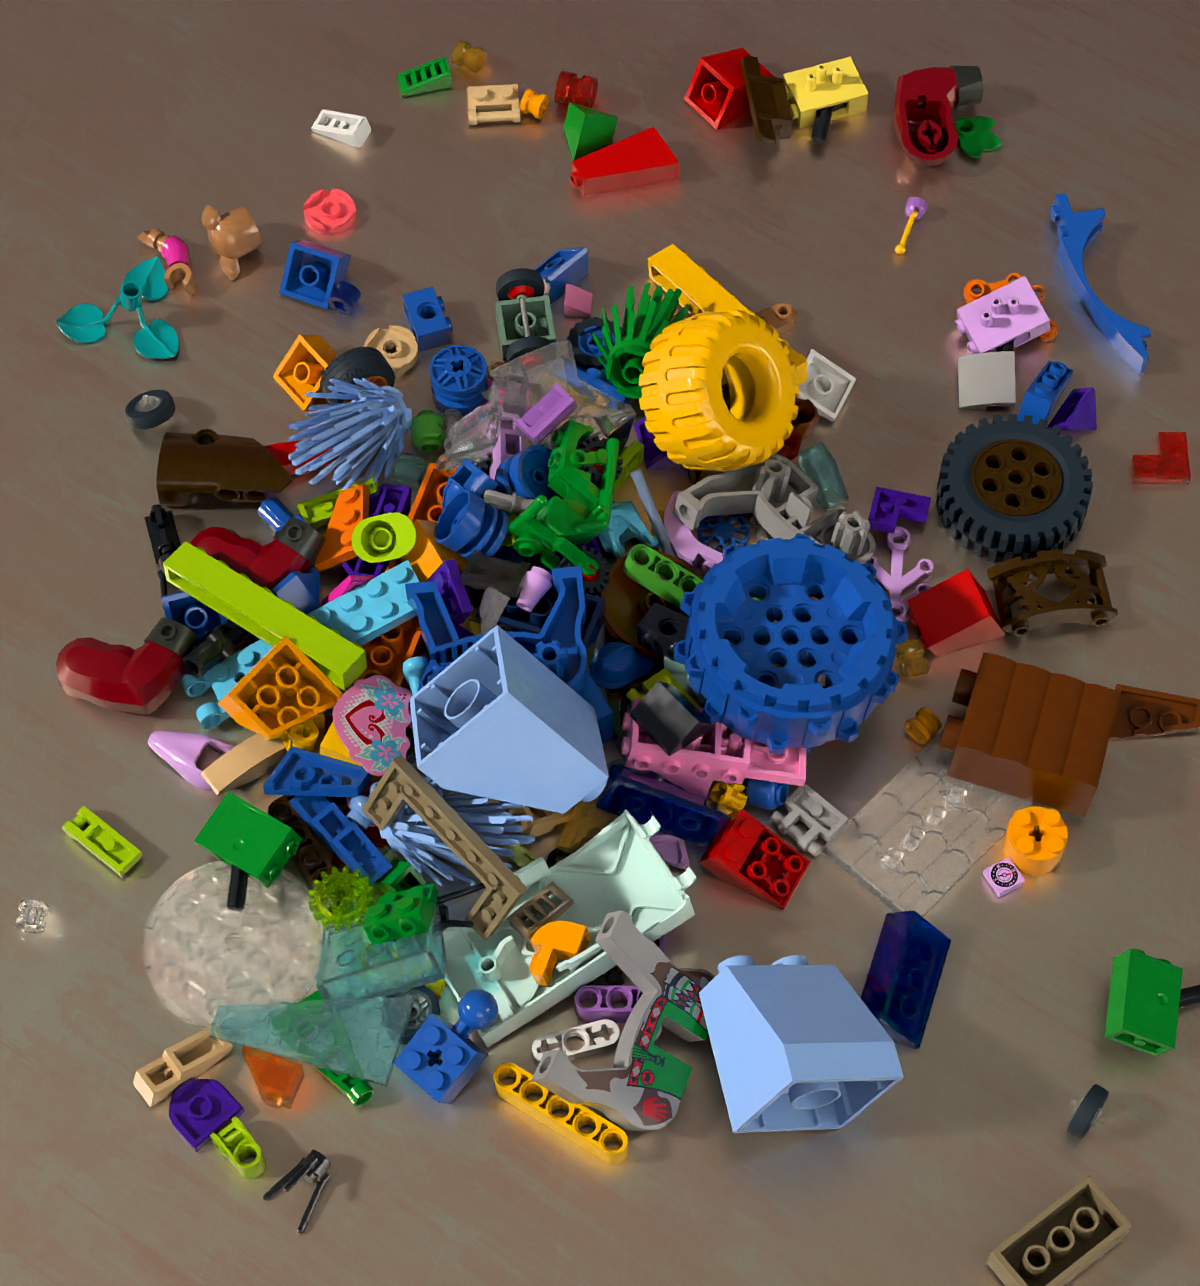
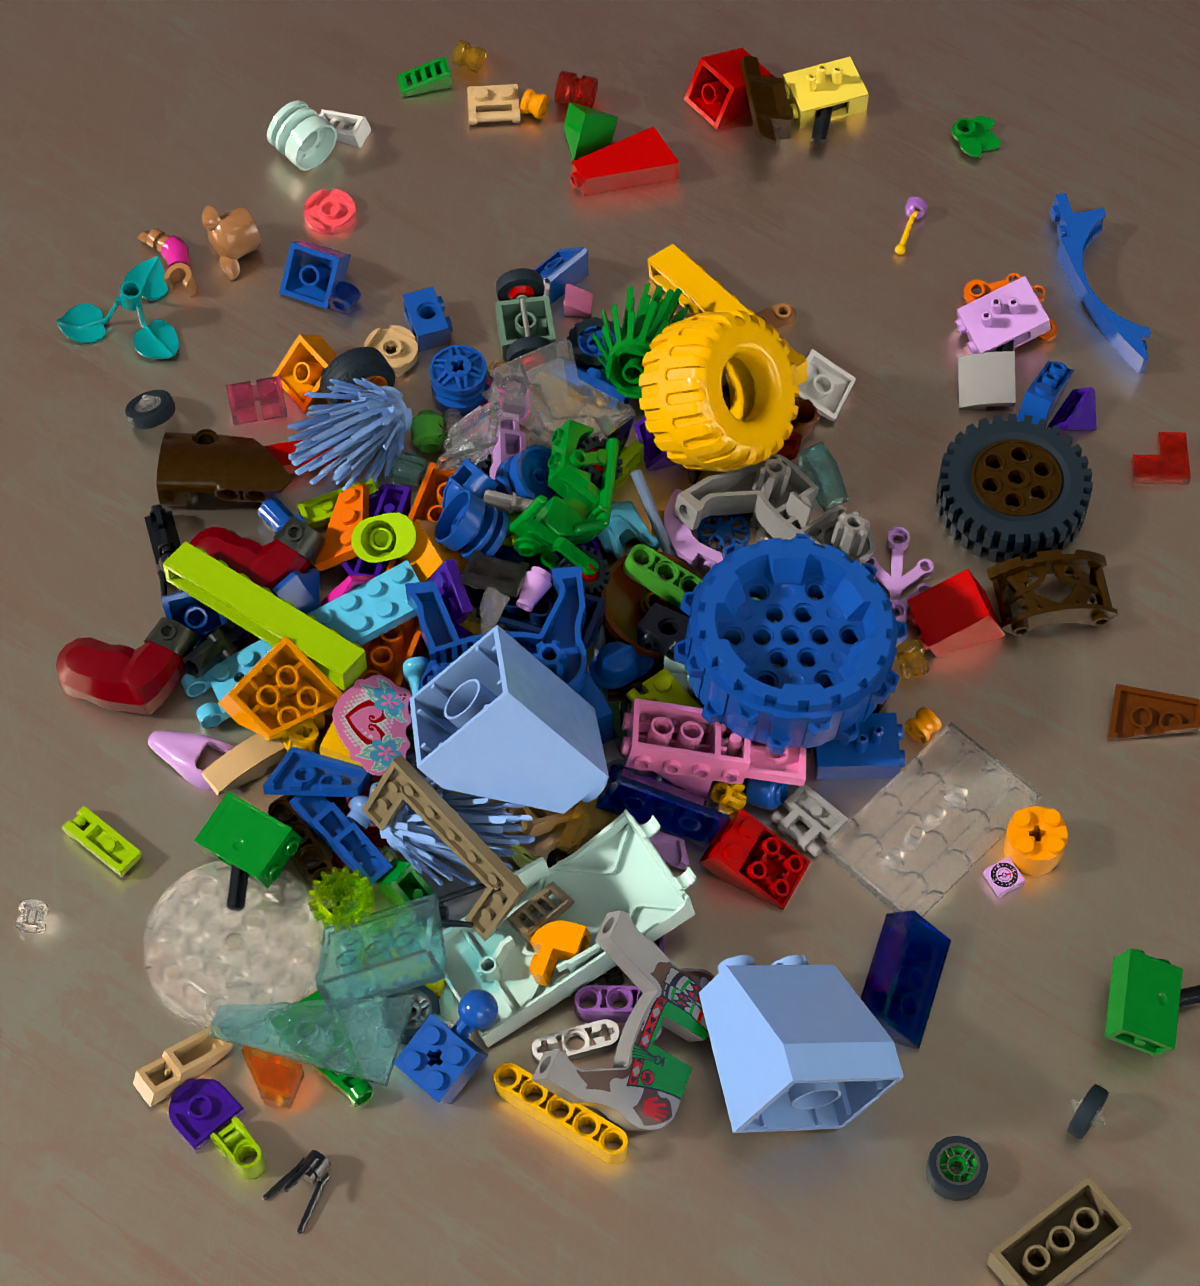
(243, 398): none -> clear pink piece
(301, 135): none -> light aqua wheel
(401, 914): green plate -> none
(546, 414): medium lavender hinge -> none
(670, 718): black slope -> none
(870, 756): none -> blue piece
(891, 504): dark purple plate -> none
(925, 113): dark red piece -> none
(946, 1155): none -> wheel
(1030, 733): reddish brown brick -> none

